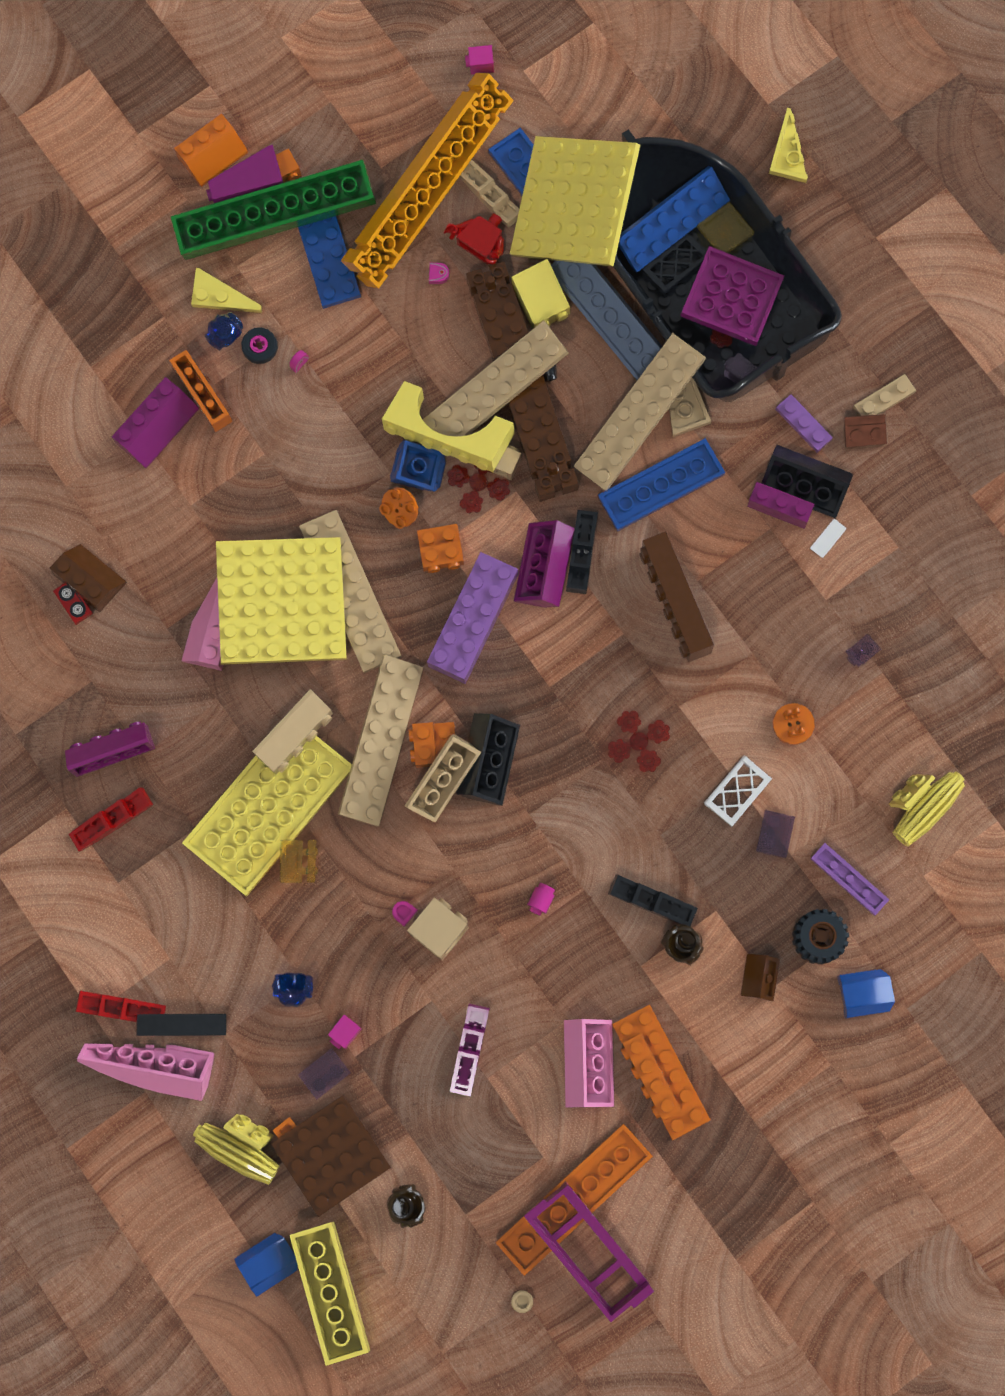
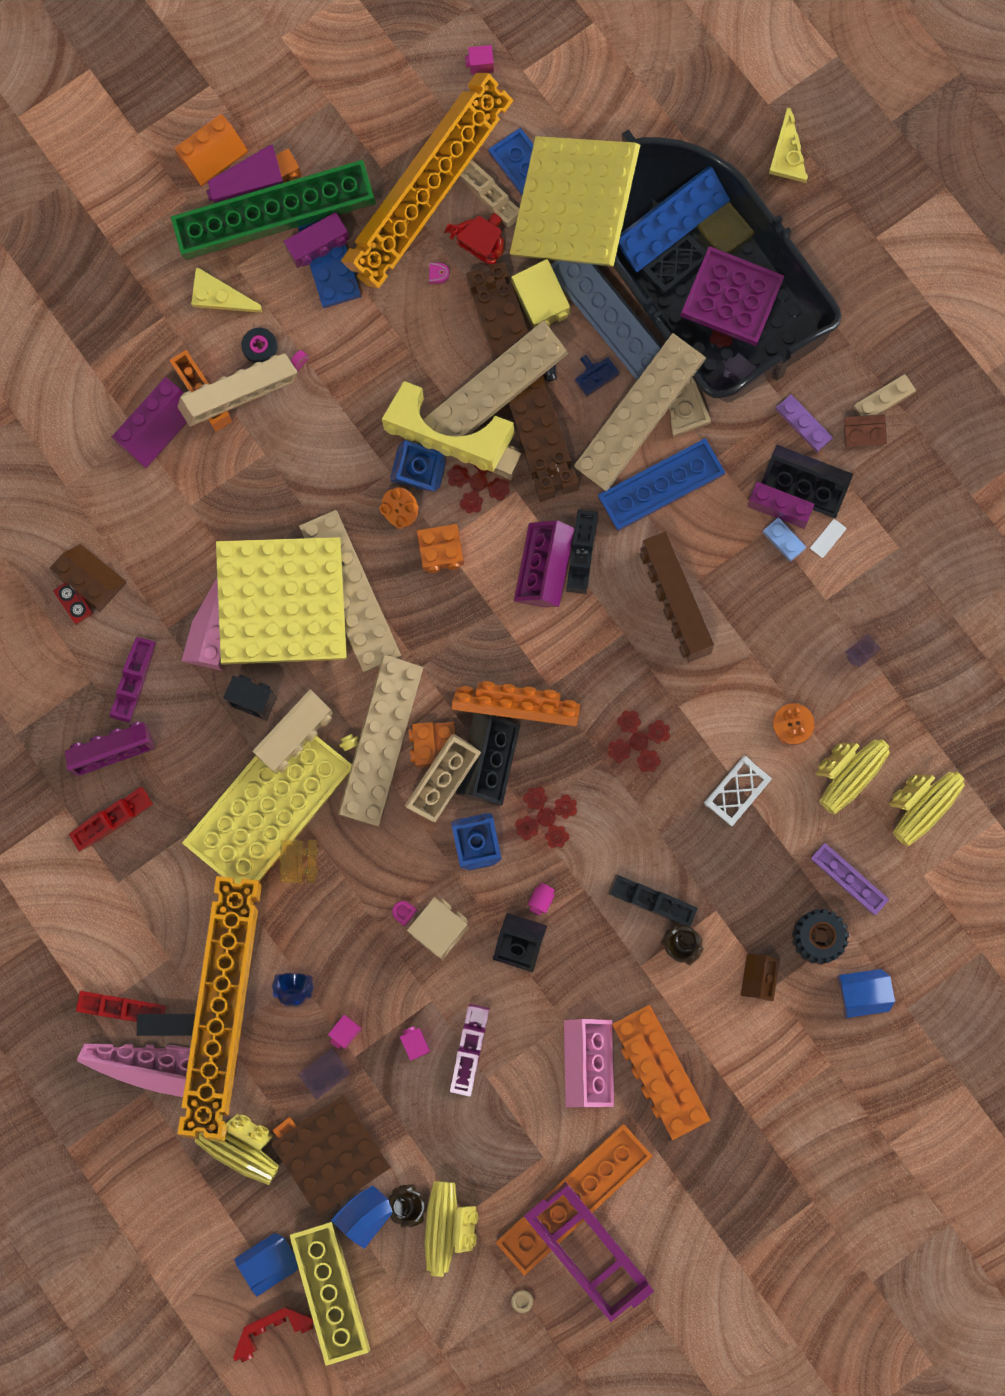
(133, 679): none -> magenta slope
(220, 1009): none -> light orange brick
(223, 330): clear blue hair -> none
(236, 389): none -> tan brick
(246, 1345): none -> red slope
(249, 697): none -> black brick
(316, 240): none -> magenta brick
(349, 742): none -> light yellow plate
(363, 1216): none -> blue slope
(414, 1043): none -> dark pink brick
(447, 1228): none -> light yellow plate
(472, 618): medium lavender brick -> none
(476, 841): none -> blue slope
(516, 703): none -> orange plate
(519, 942): none -> black slope
(546, 817): none -> clear red plant
(596, 375): none -> clear blue plate
(775, 834): clear purple plate -> none
(784, 539): none -> light blue plate
(850, 772): none -> light yellow plate

